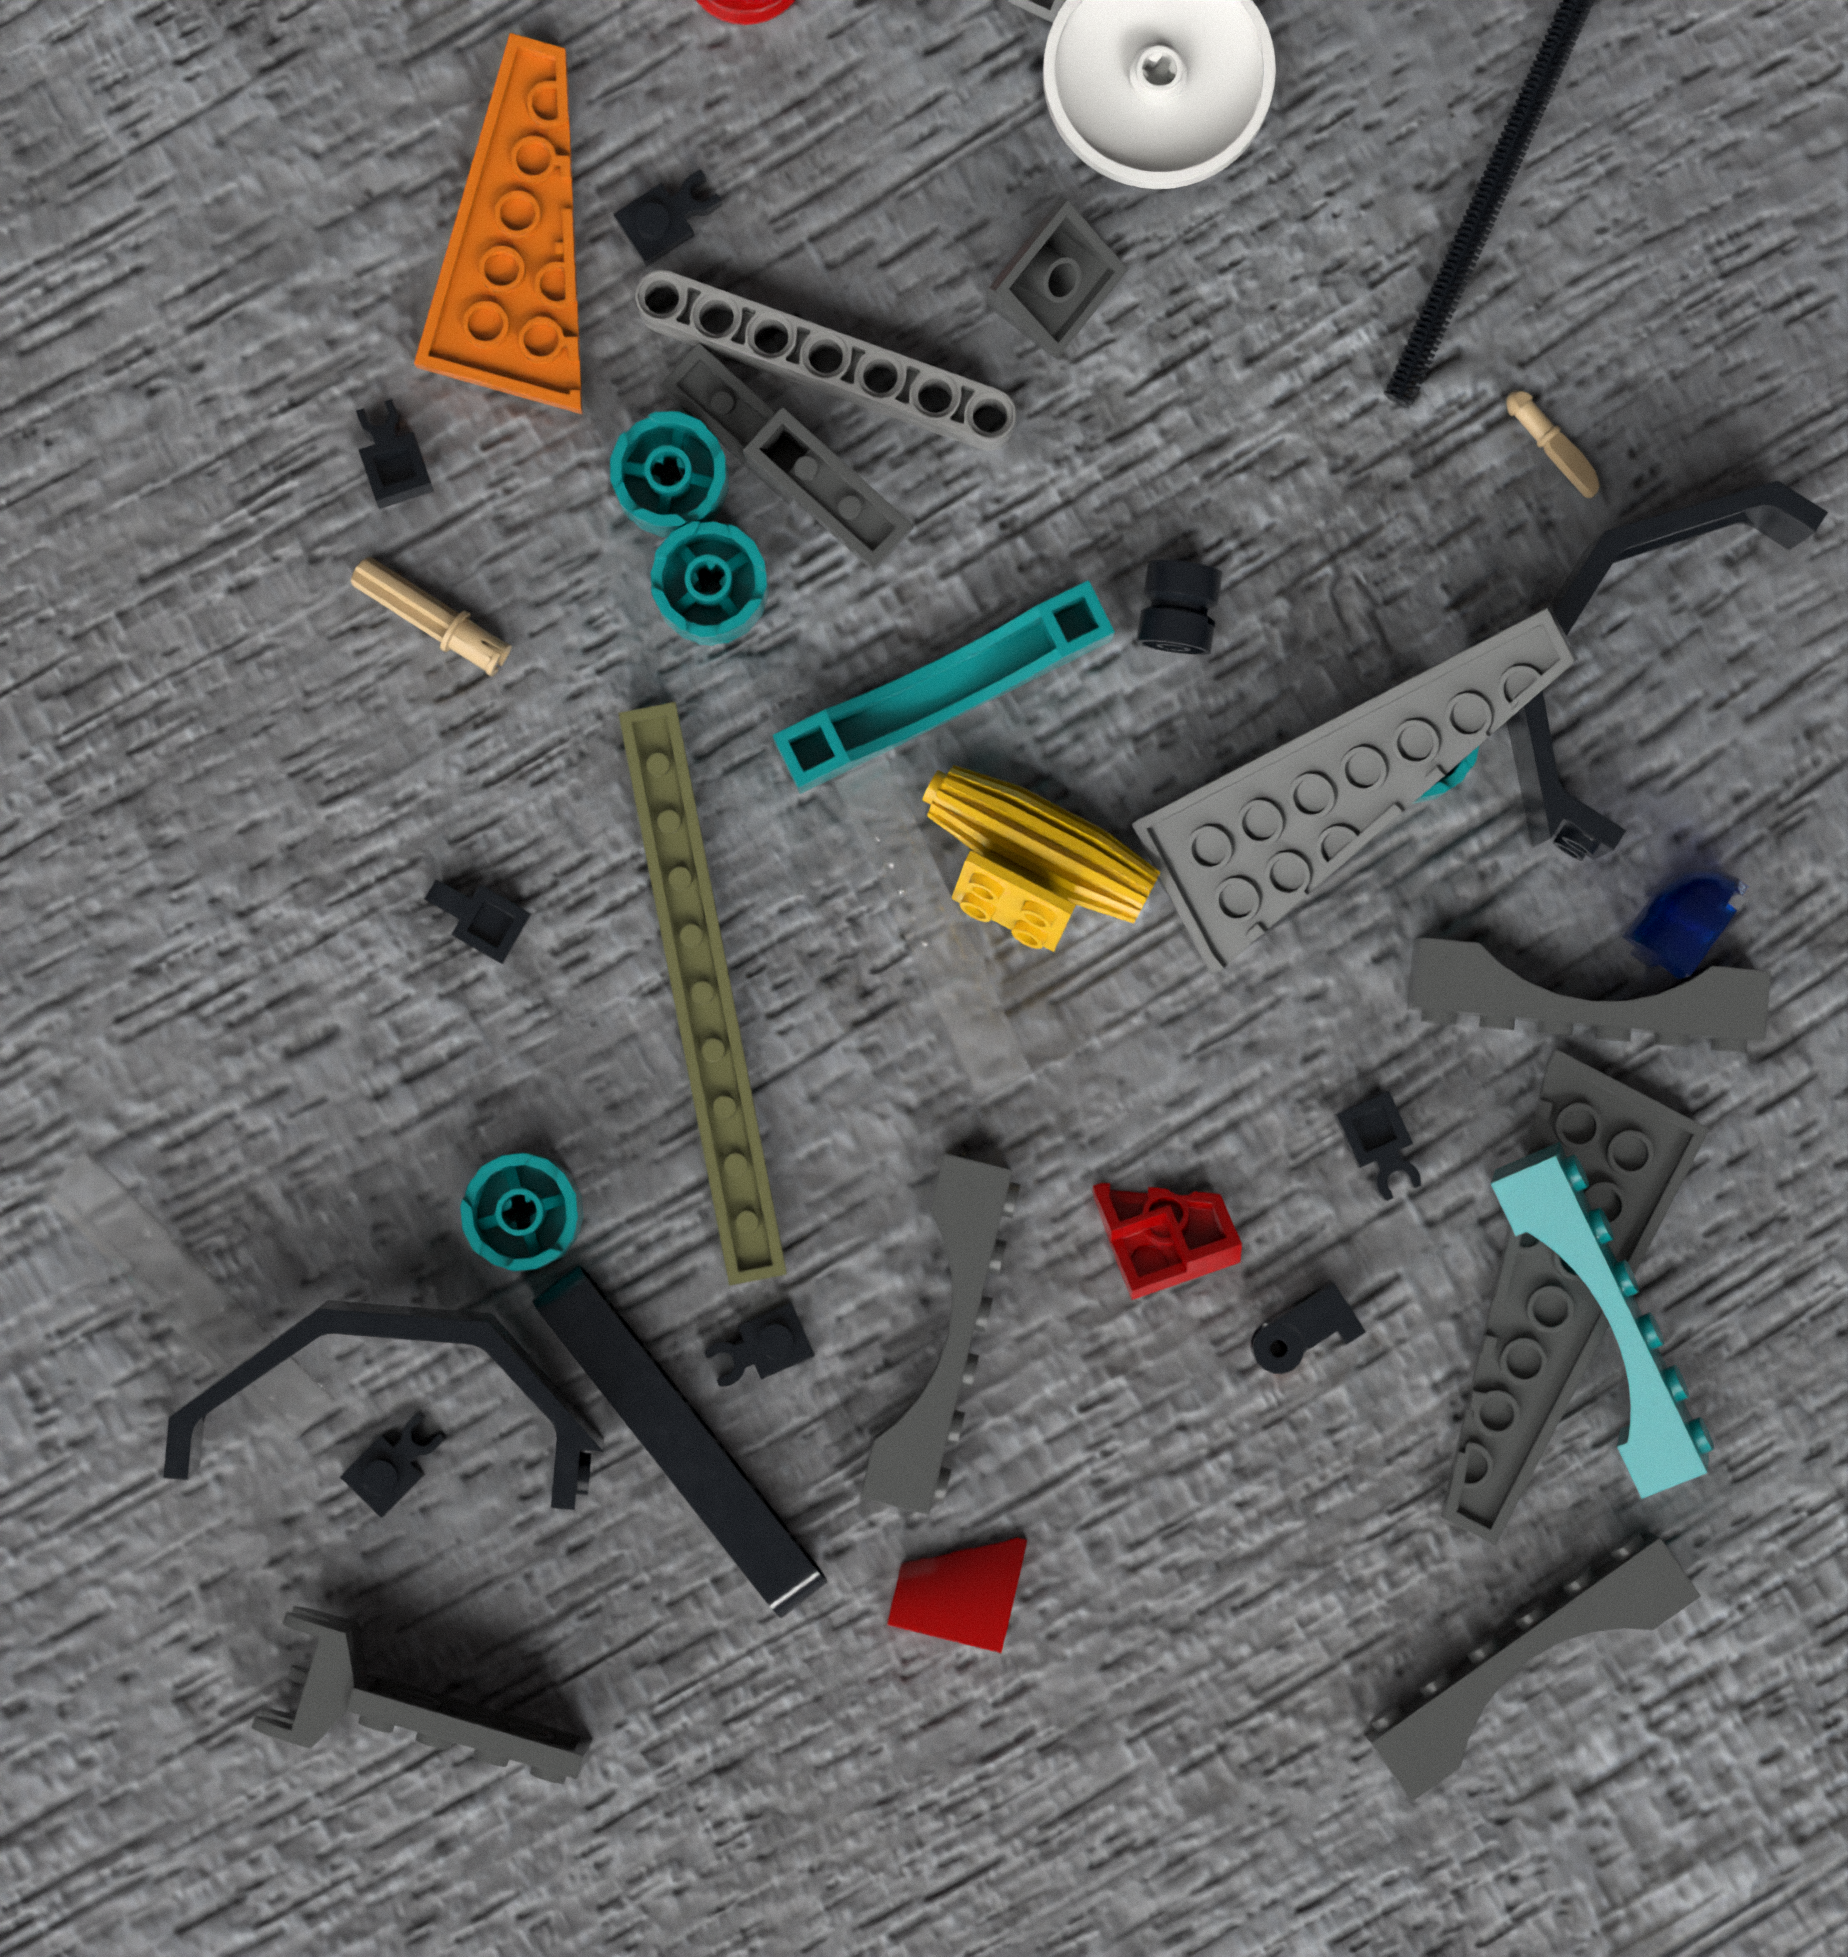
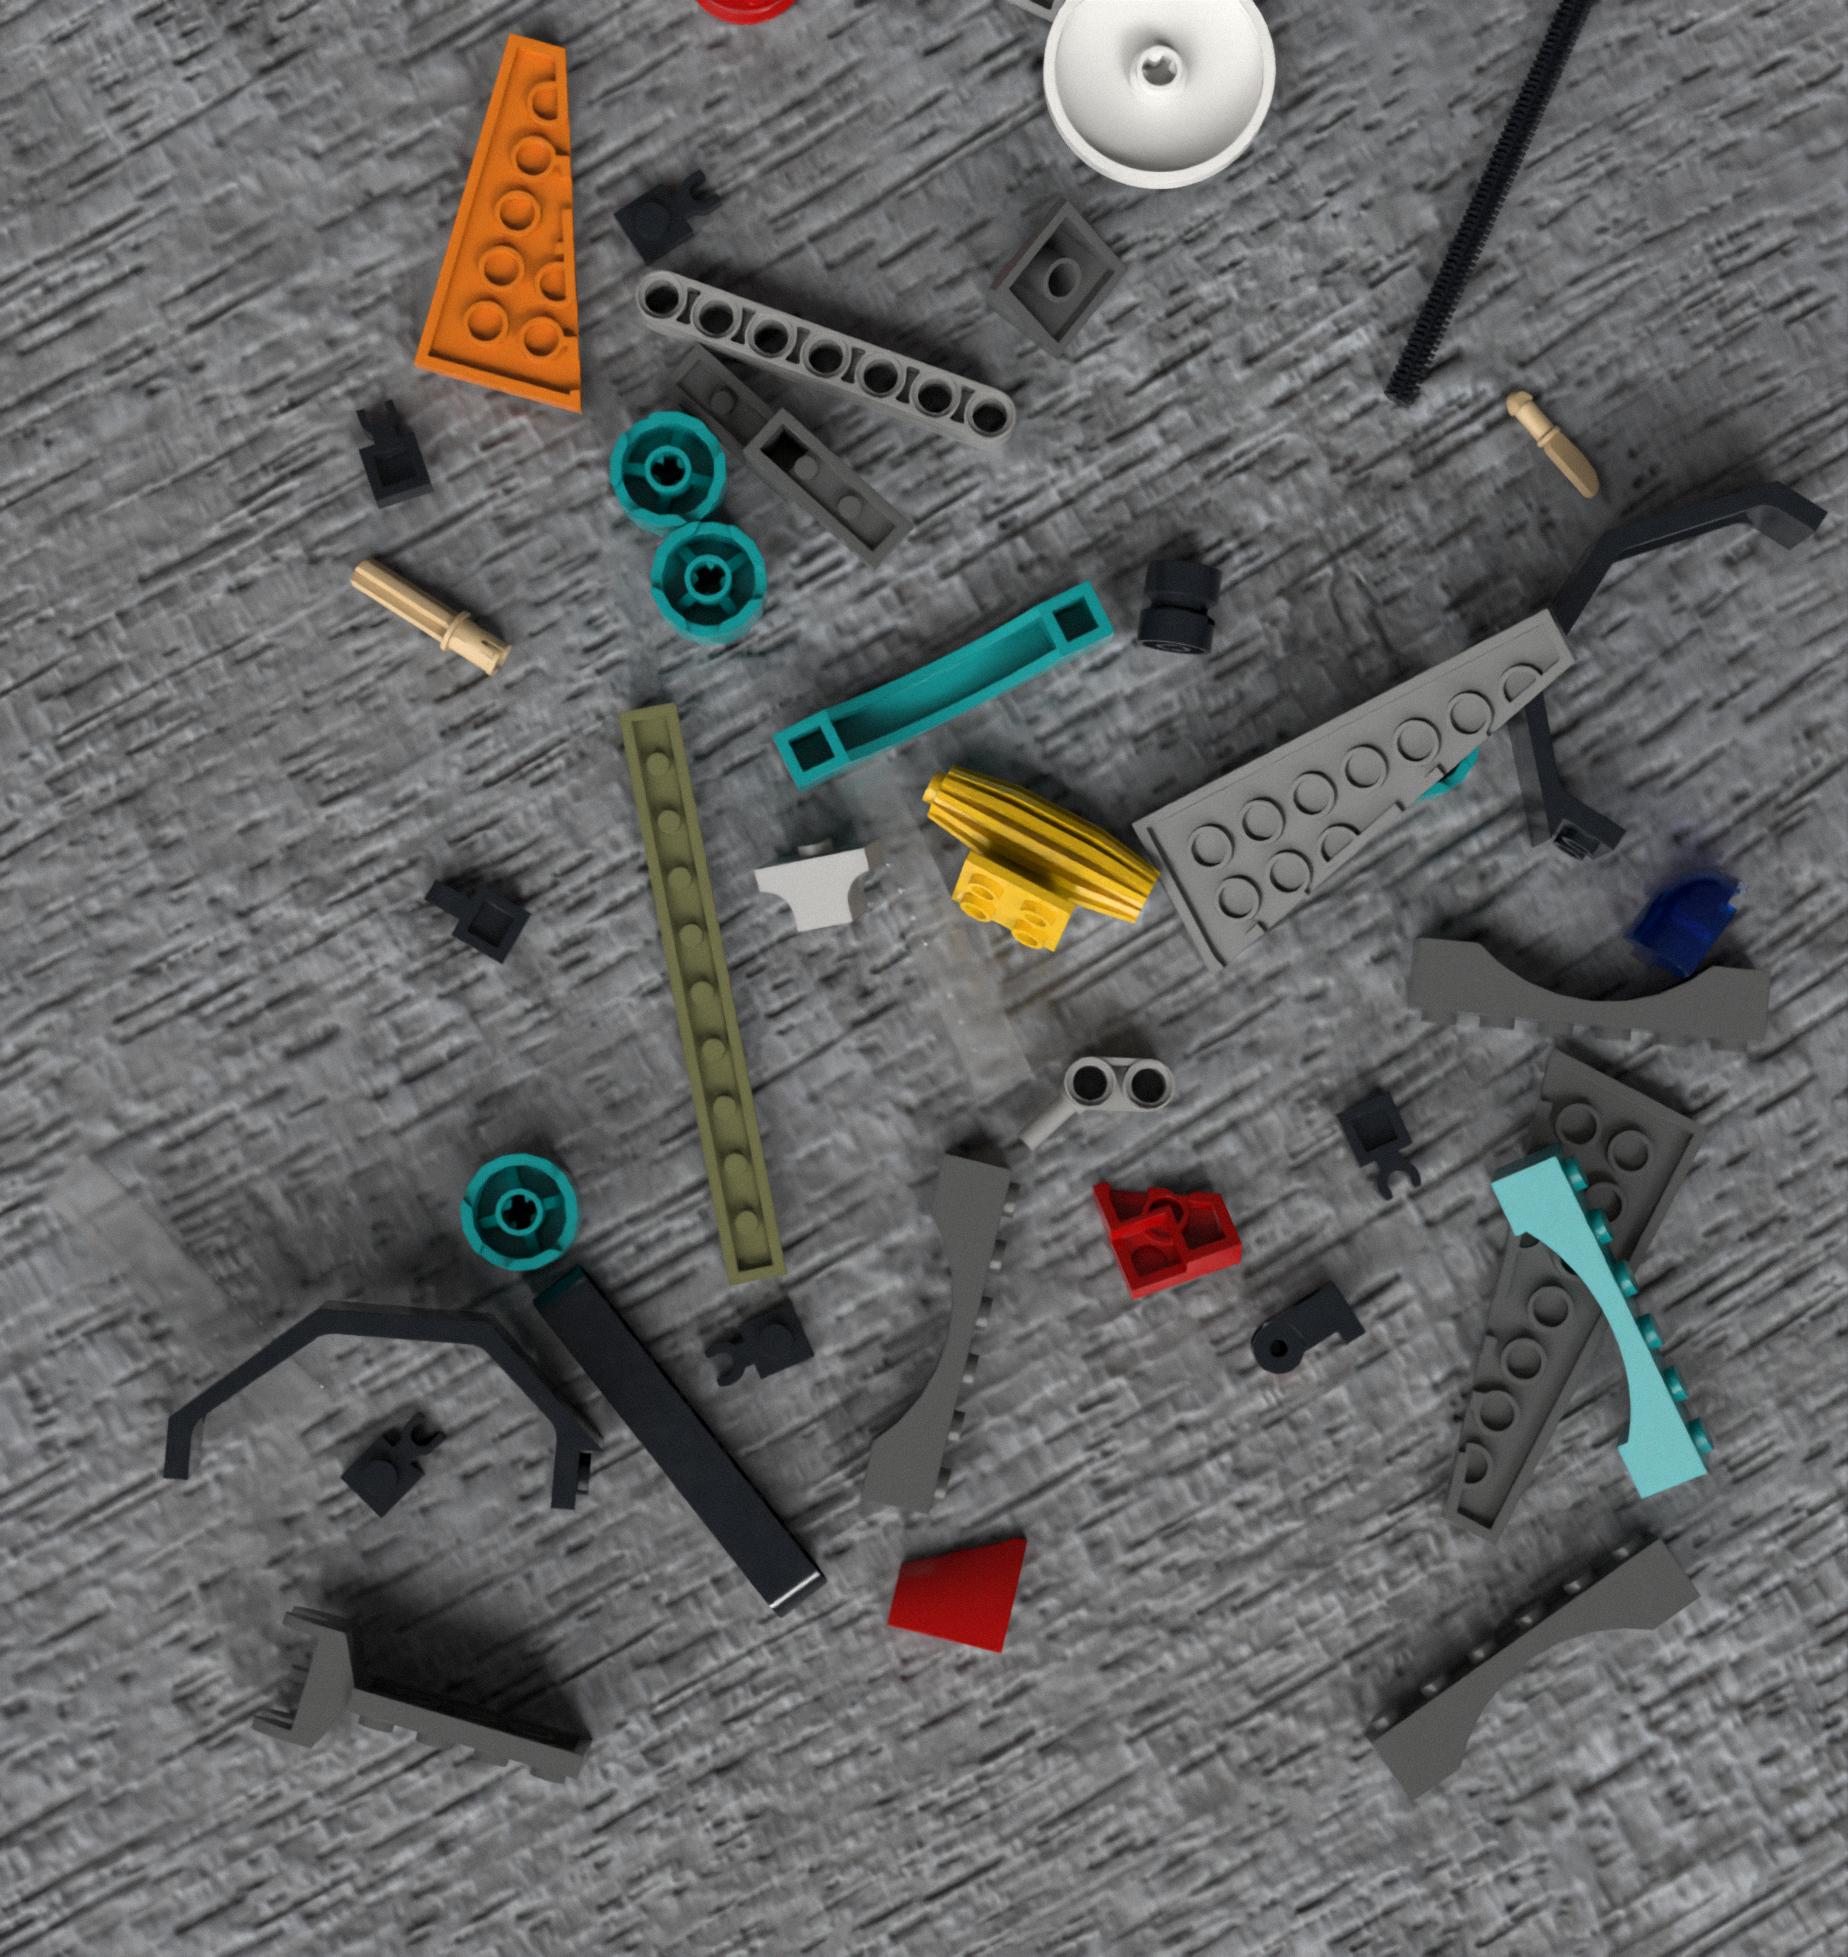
(822, 881): none -> brick
(1116, 1095): none -> light grey beam

